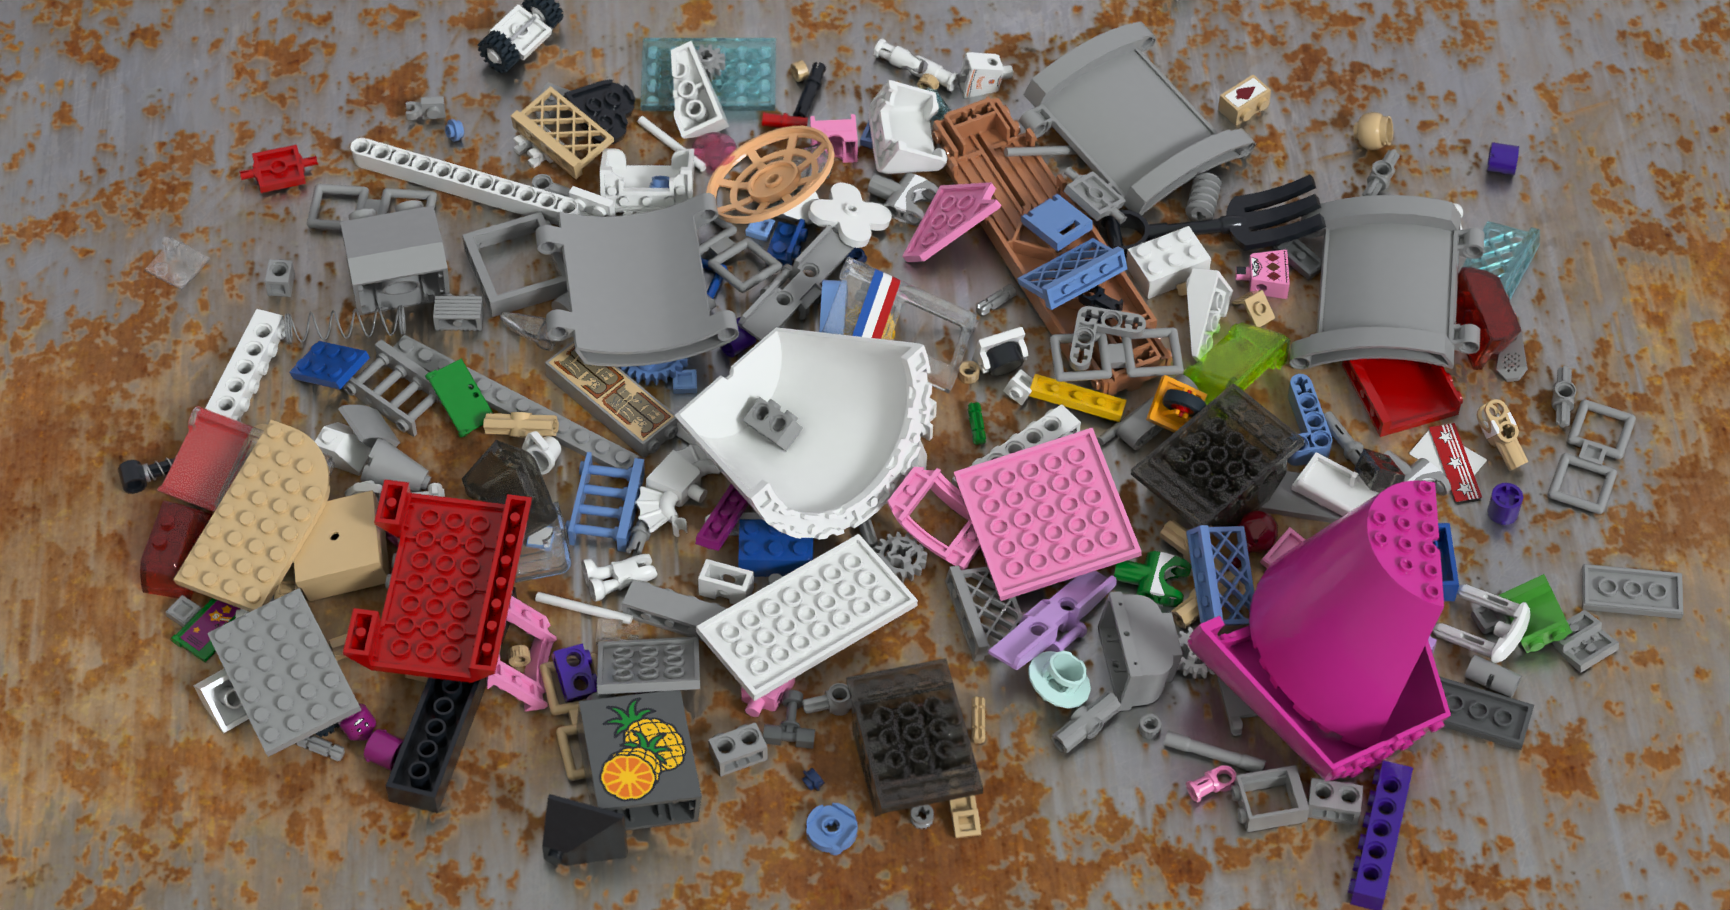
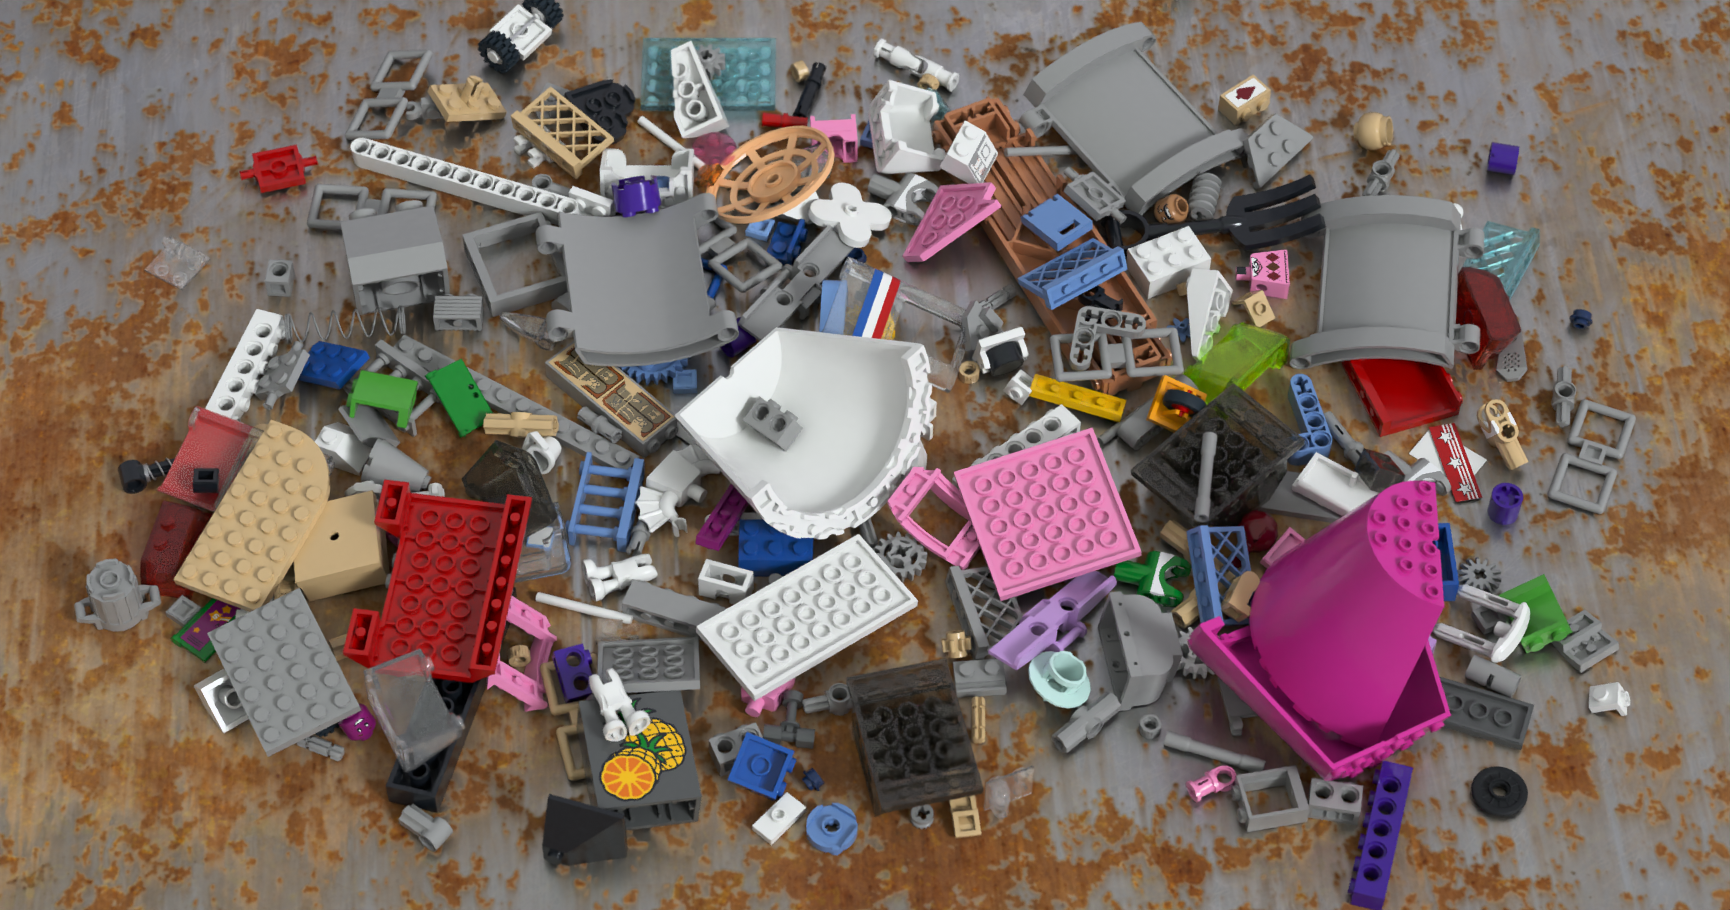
(115, 597): none -> light grey container
(206, 480): none -> black brick
(282, 375): none -> light grey plate
(382, 748): magenta piece -> none
(385, 393): none -> bright green panel
(390, 94): none -> light grey bar
(411, 708): none -> clear windscreen
(430, 830): none -> light grey piece
(454, 129): medium blue plate -> none
(467, 101): none -> tan plate
(599, 424): none -> light grey pin
(613, 700): none -> white piece
(636, 195): none -> dark purple brick
(708, 175): none -> clear orange plate
(762, 766): none -> blue plate
(779, 818): none -> white plate
(956, 643): none -> tan gear
(970, 154): none -> white slope
(976, 423): green axle -> none
(979, 324): none -> light grey plate
(979, 678): none -> light grey plate
(982, 74): white torso -> none
(1003, 789): none -> clear hinge
(1171, 209): none -> medium nougat head
(1182, 328): none -> medium blue plant
(1203, 501): none -> light grey piece
(1238, 596): none -> tan leg
(1273, 146): none -> light grey wing
(1301, 258): dark grey hinge -> none
(1489, 574): none -> light grey gear
(1502, 777): none -> black wheel
(1581, 318): none -> dark blue plate
(1608, 697): none -> white bracket
(1632, 591): light grey tile -> none

